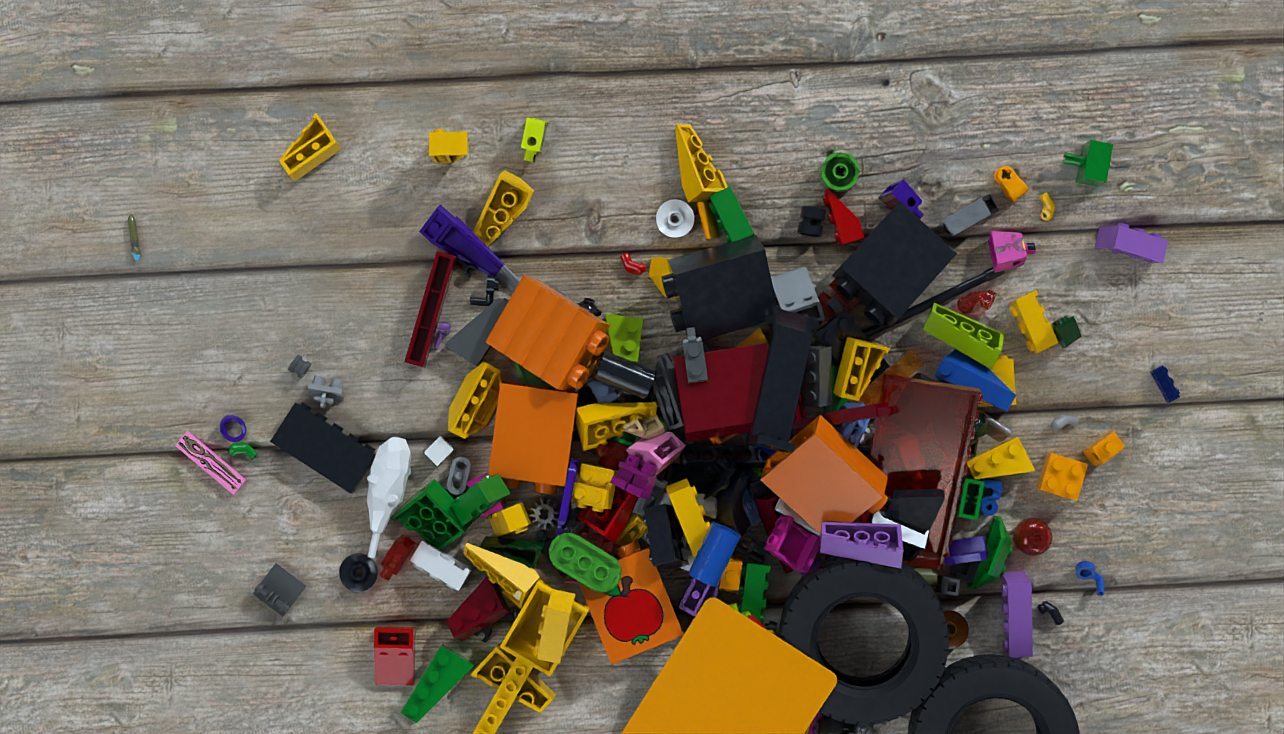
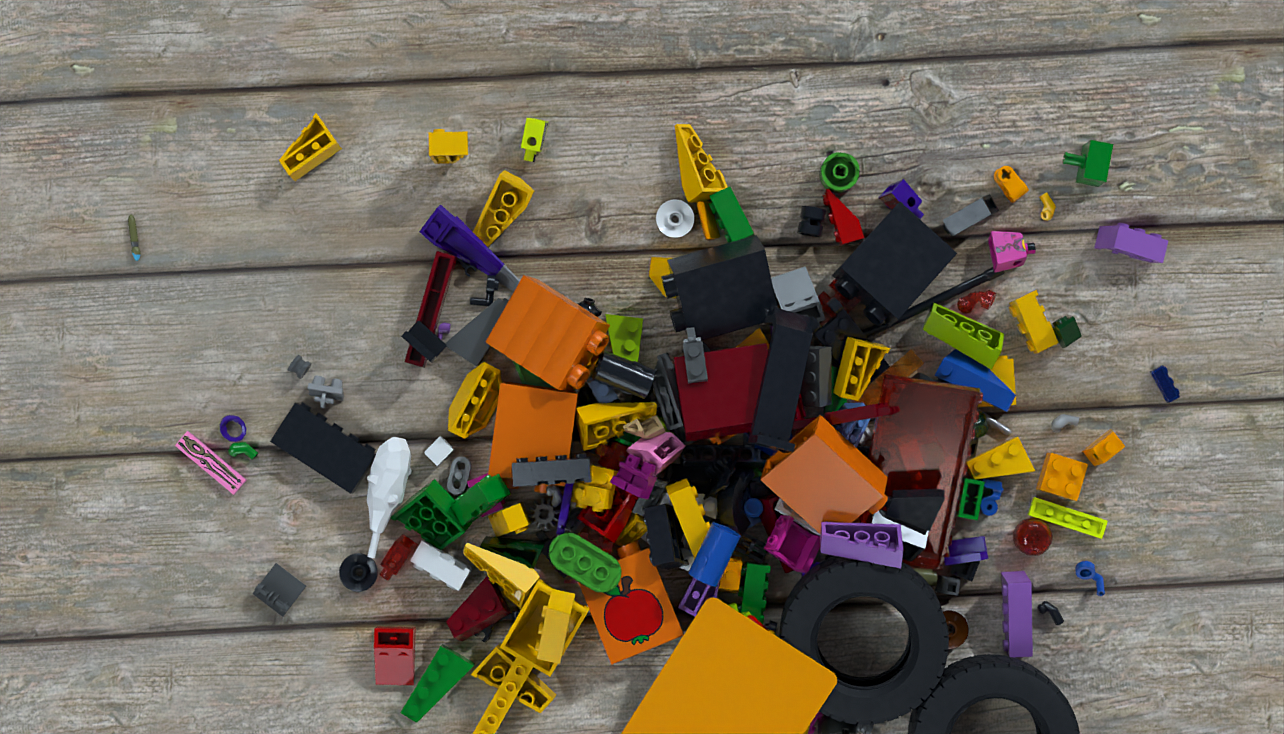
(424, 341): none -> black panel
(552, 471): none -> black wedge
(557, 496): none -> light grey arm
(632, 267): red arm -> none
(753, 507): none -> blue plate
(998, 549): green wedge -> none
(1067, 517): none -> neon yellow plate

